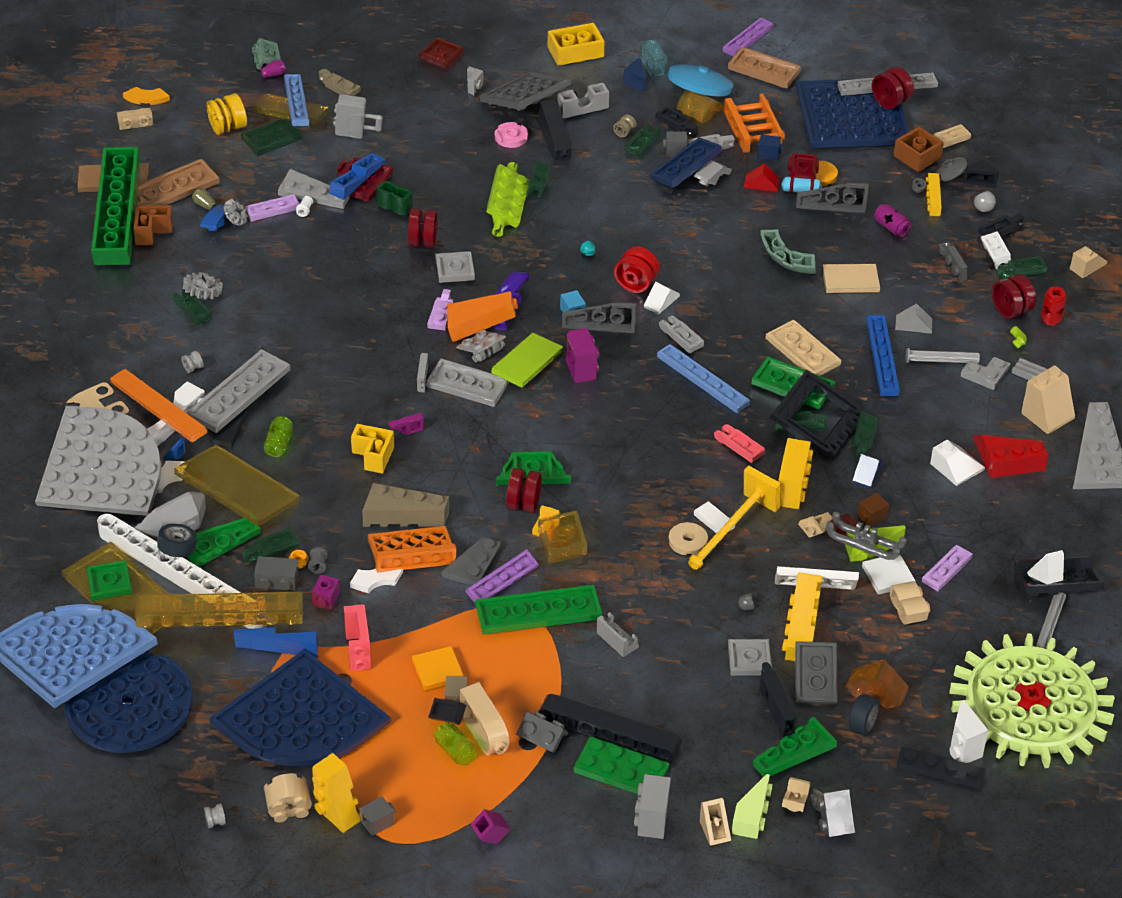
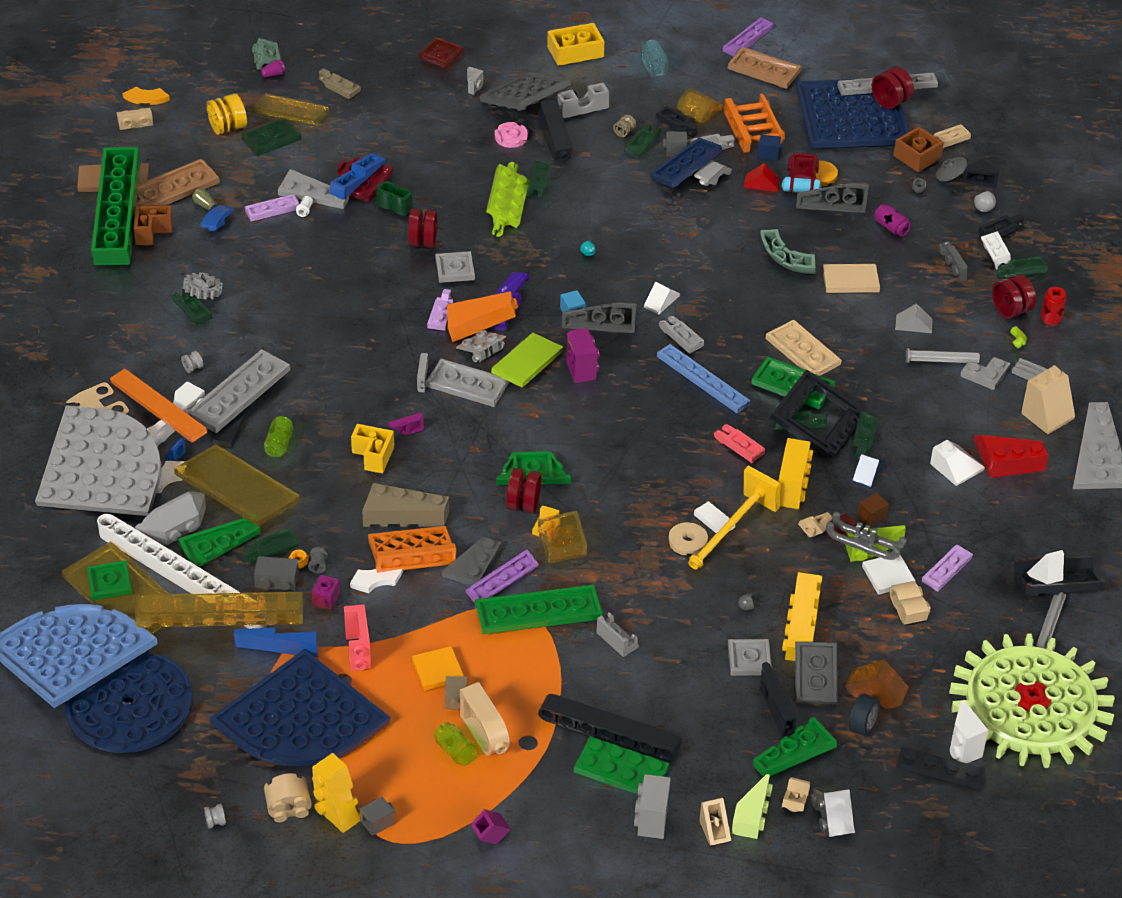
(176, 540): black wheel -> none
(237, 218): light grey gear -> none
(296, 100): medium blue tile -> none
(351, 117): light grey piece -> none
(447, 711): black tile -> none
(541, 732): dark grey bracket -> none
(635, 75): dark blue slope -> none
(636, 269): red wheel -> none
(700, 80): dark azure dish -> none
(830, 578): white tile -> none
(882, 355): blue plate -> none
(933, 194): yellow piece -> none
(1086, 262): tan slope -> none

